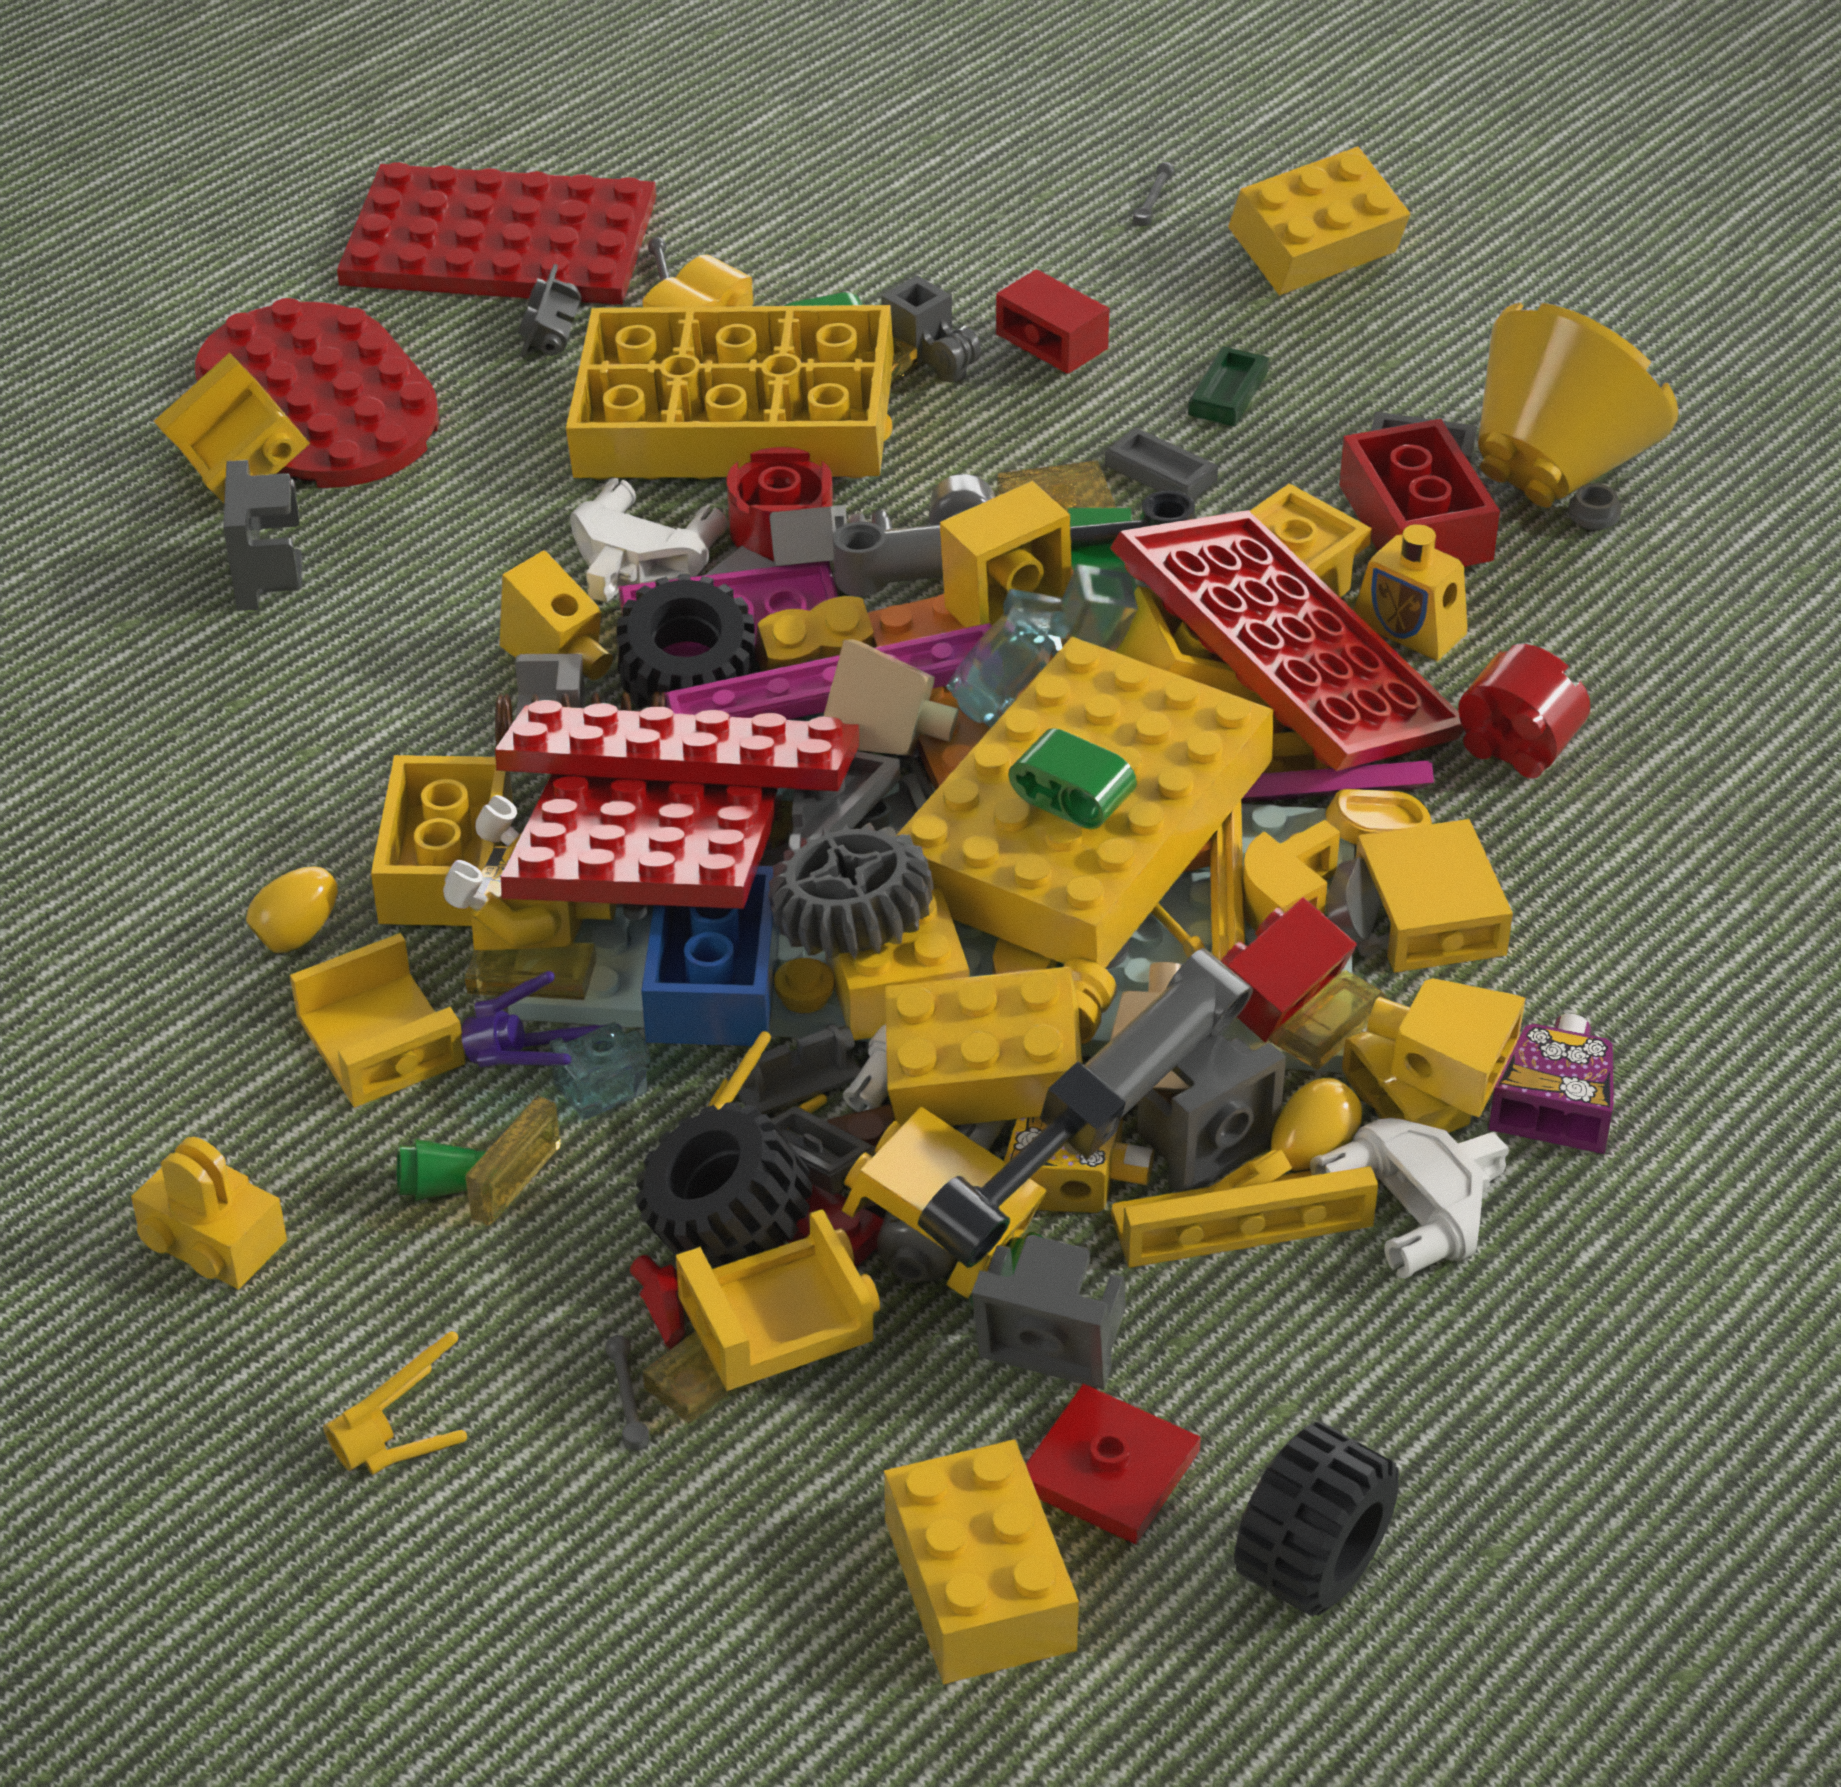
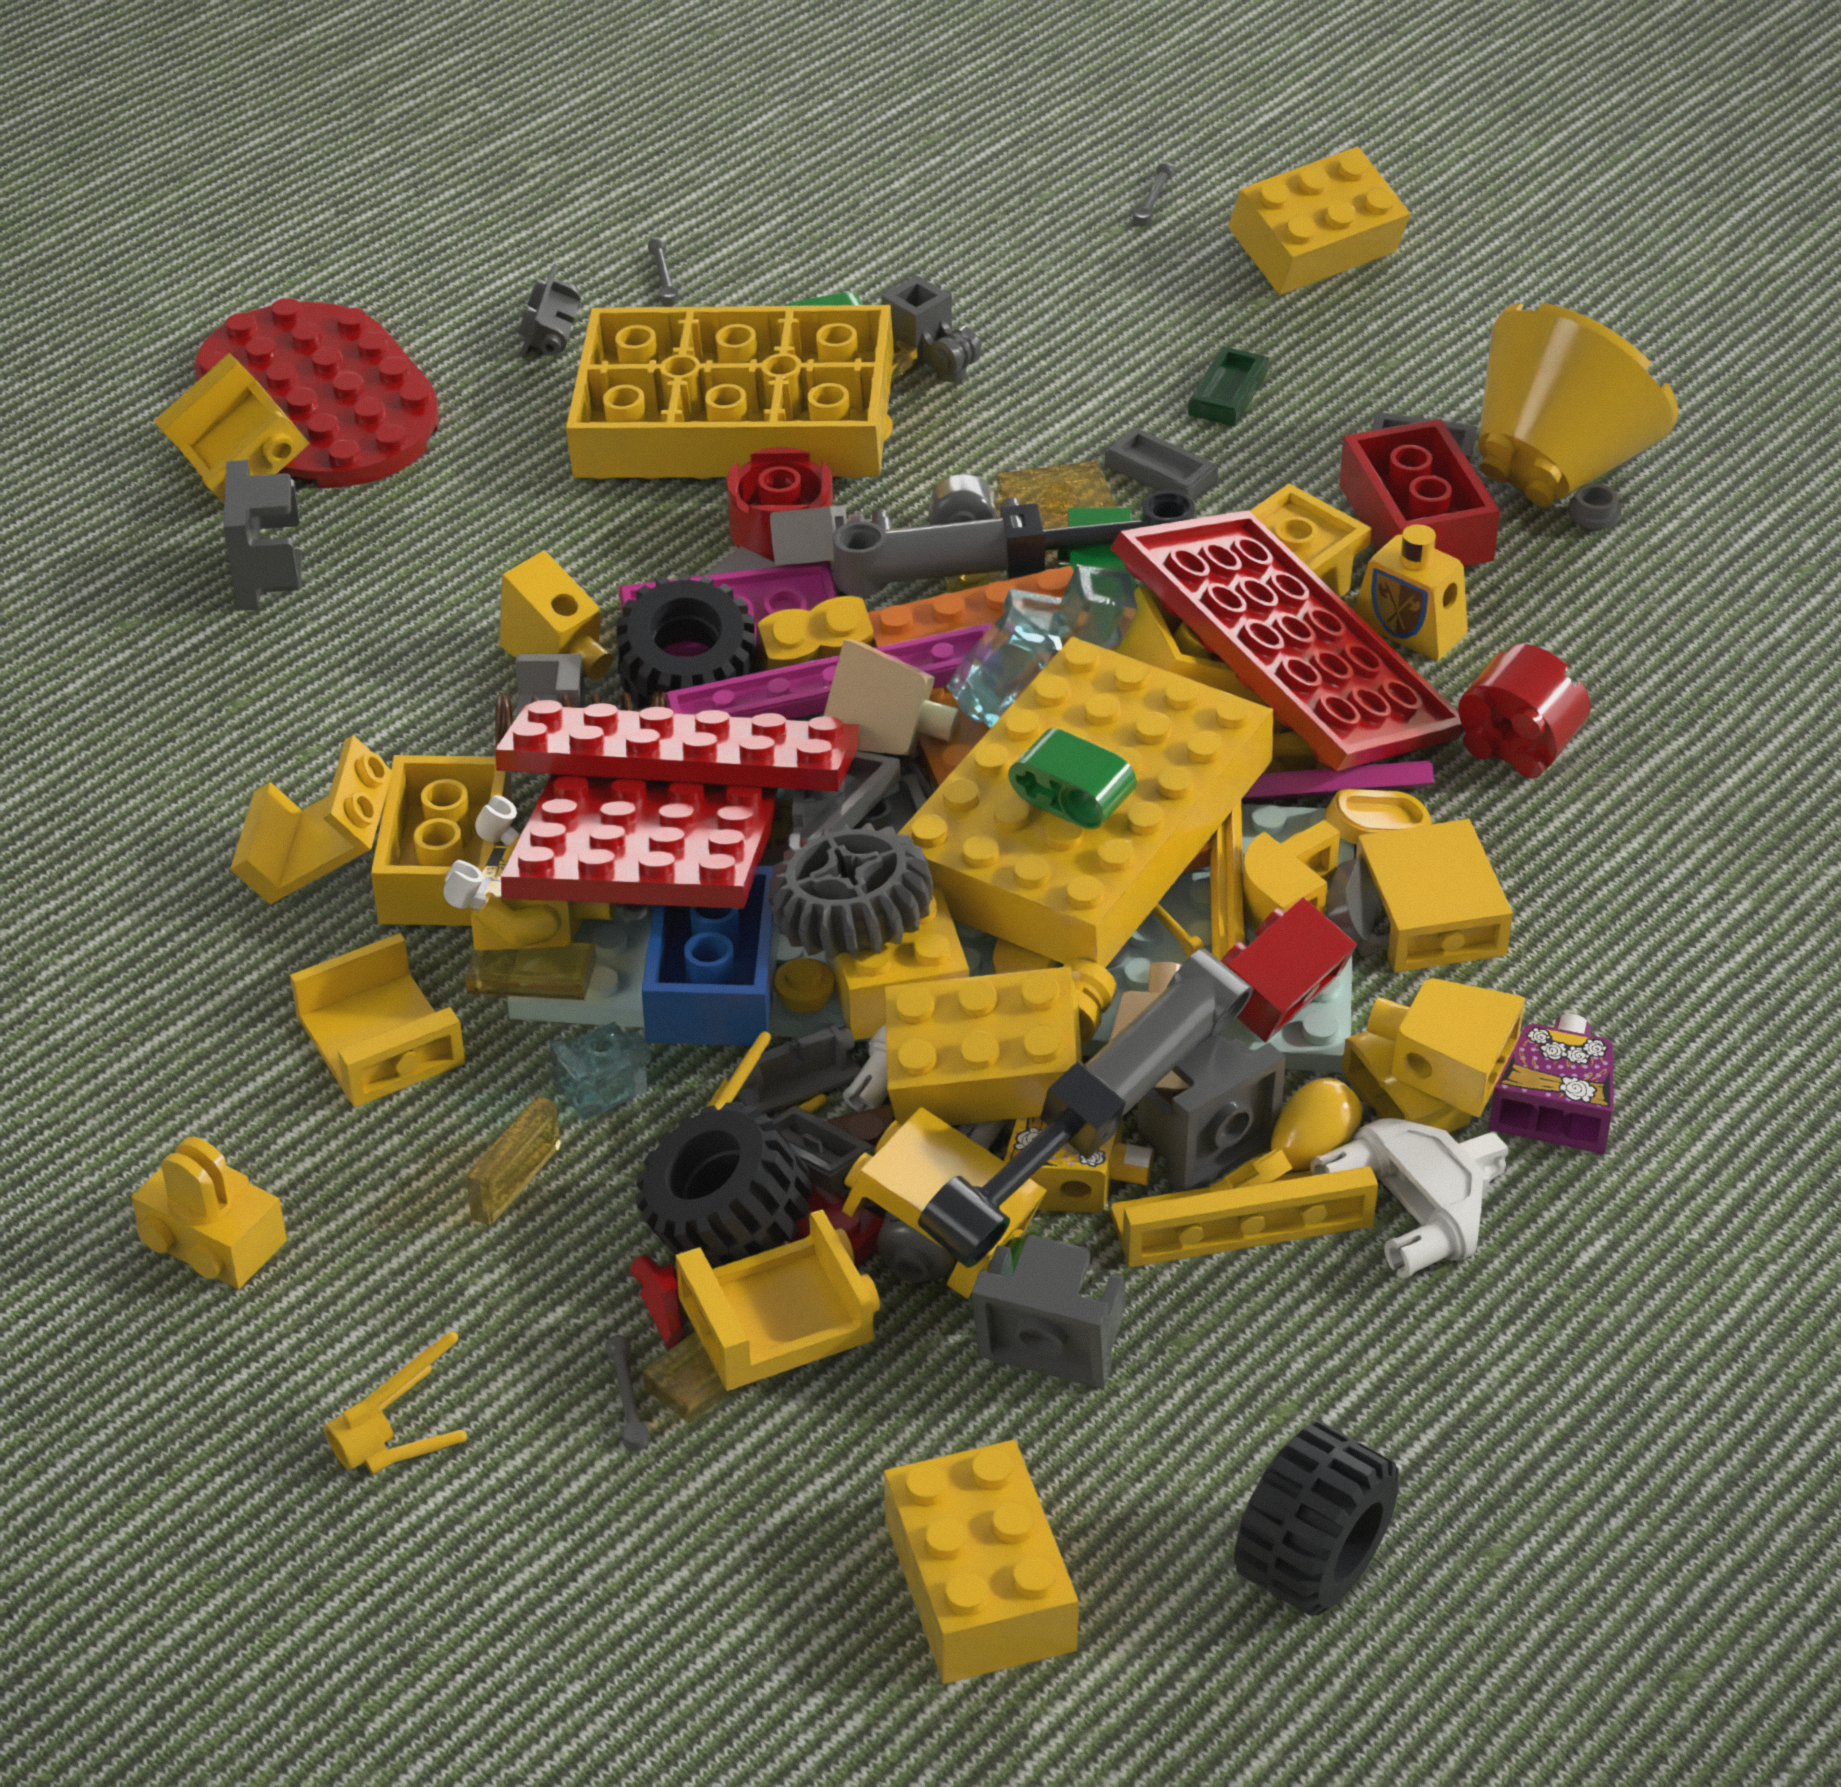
(292, 847): none -> yellow panel
(292, 908): yellow animal -> none
(433, 1168): green cone -> none
(496, 1036): dark purple plant -> none
(497, 232): red plate -> none
(635, 550): white connector -> none
(703, 284): yellow brick -> none
(1004, 545): yellow brick -> none
(1052, 321): red brick -> none
(1111, 1463): red plate -> none
(1327, 1020): clear yellow tile -> none

